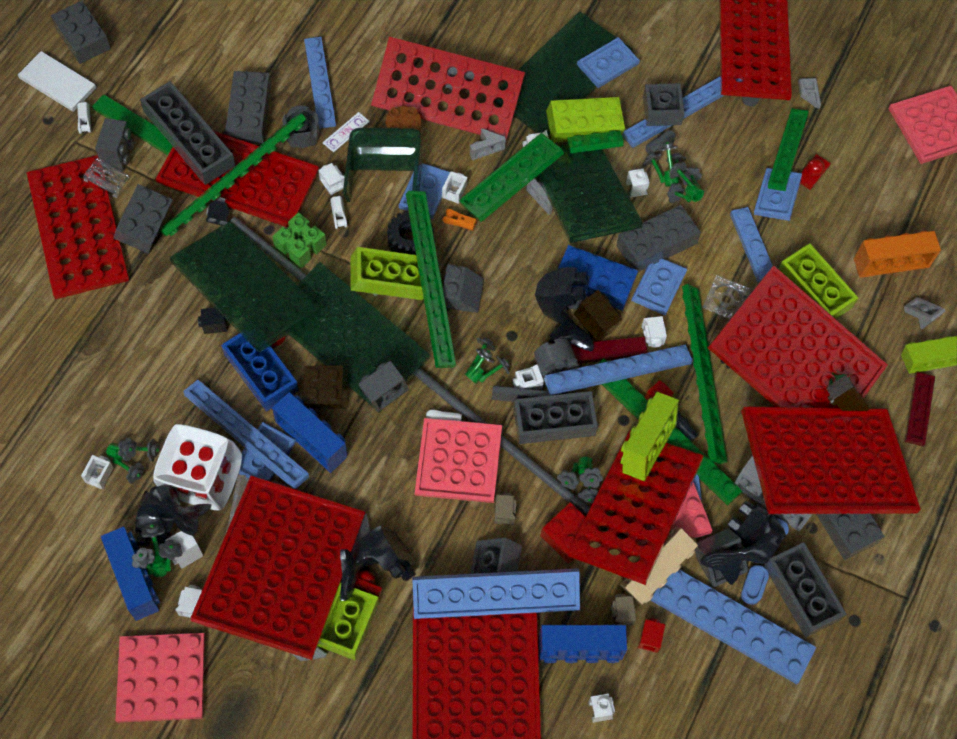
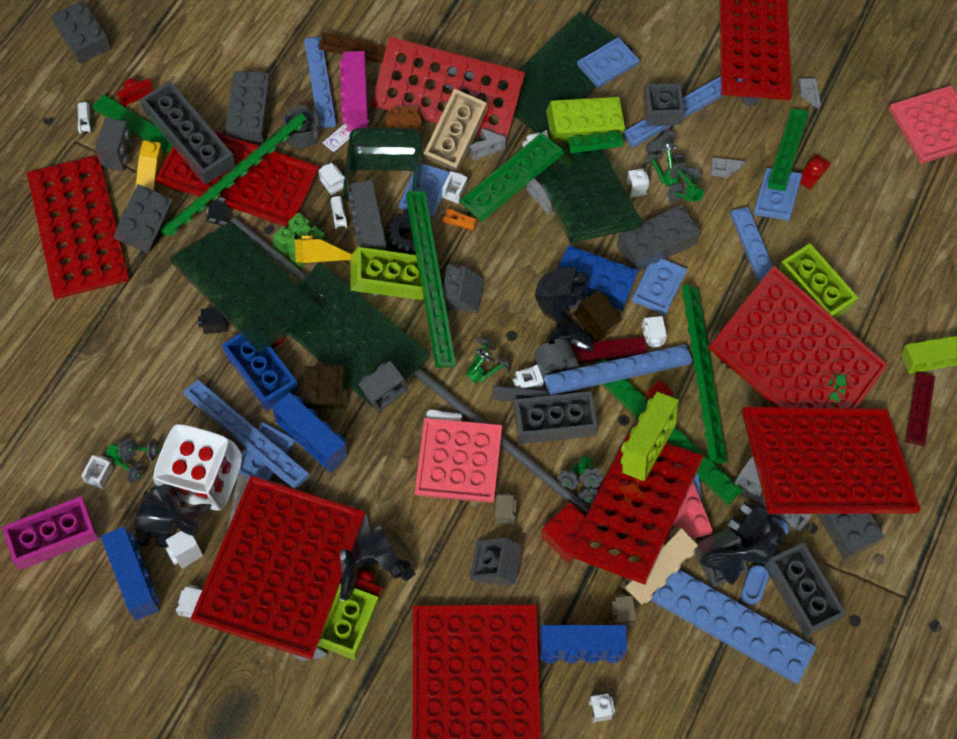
(50, 533): none -> dark pink brick
(57, 81): white tile -> none
(116, 176): clear piece -> none
(134, 91): none -> red tile
(149, 164): none -> yellow slope
(157, 564): dark grey plant -> none
(160, 677): coral plate -> none
(317, 250): none -> yellow slope
(341, 44): none -> reddish brown tile
(353, 90): none -> dark pink brick
(366, 216): none -> dark grey brick
(456, 130): none -> tan brick
(496, 593): medium blue plate -> none
(651, 635): red brick -> none
(685, 427): black pin -> none
(719, 282): clear piece -> none
(725, 167): none -> light grey tile
(846, 396): dark brown slope -> none
(896, 253): orange brick -> none
(924, 311): light grey slope -> none

